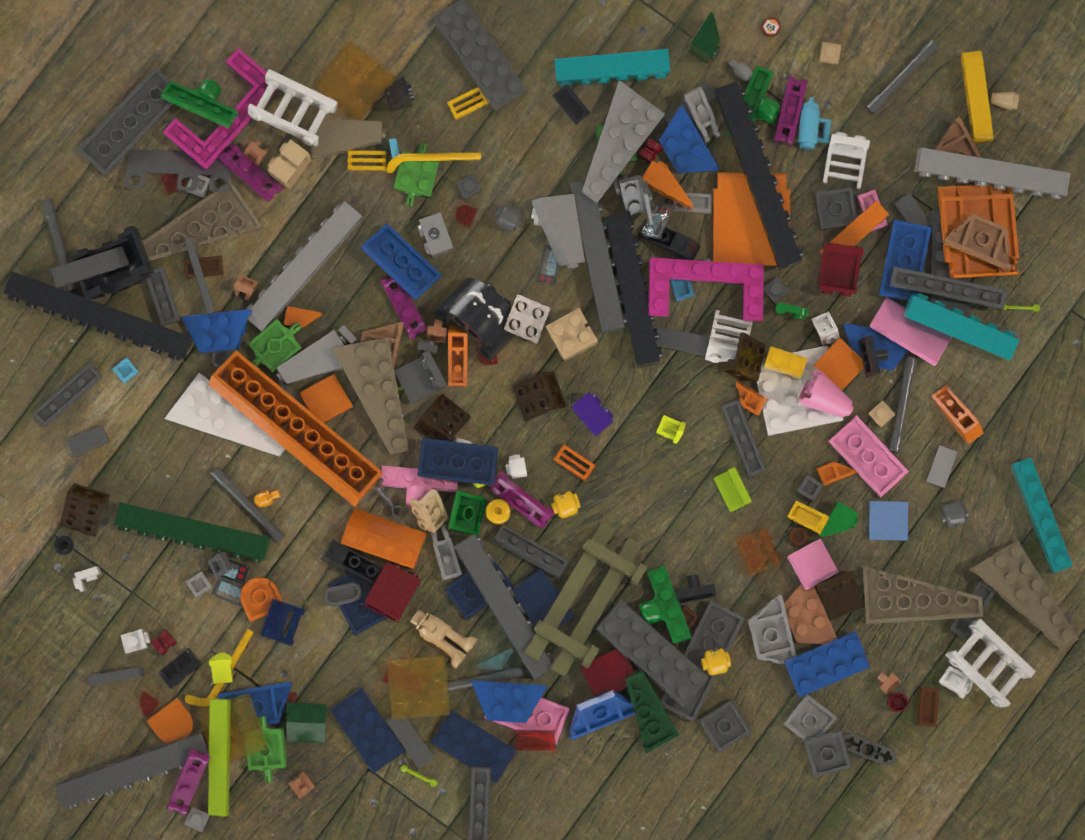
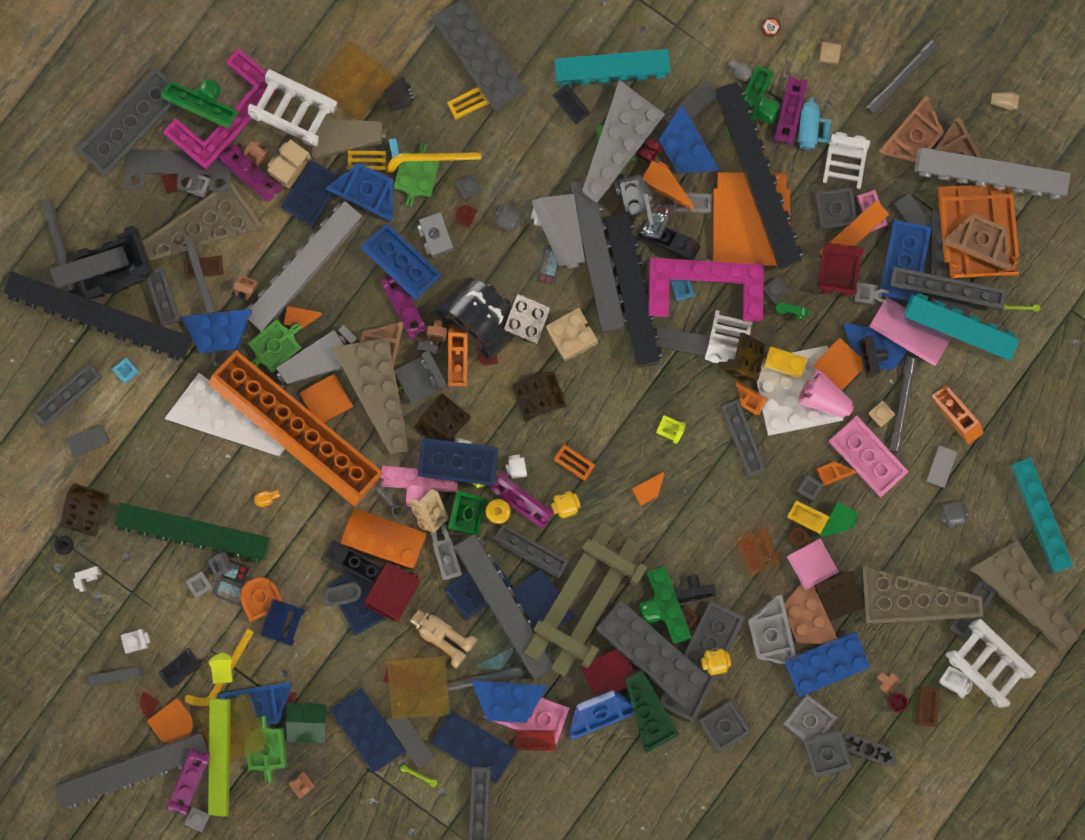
(167, 639): dark red wheel -> none
(269, 527): dark grey piece -> none
(309, 194): none -> dark blue tile
(366, 190): none -> blue wing
(592, 414): dark purple brick -> none
(649, 489): none -> orange tile
(701, 112): light grey hinge -> none
(706, 42): dark green slope -> none
(732, 489): lime panel -> none
(826, 328): white bracket -> none
(868, 293): none -> light grey plate
(888, 520): medium blue tile -> none
(917, 131): none -> nougat wing
(977, 96): yellow beam -> none

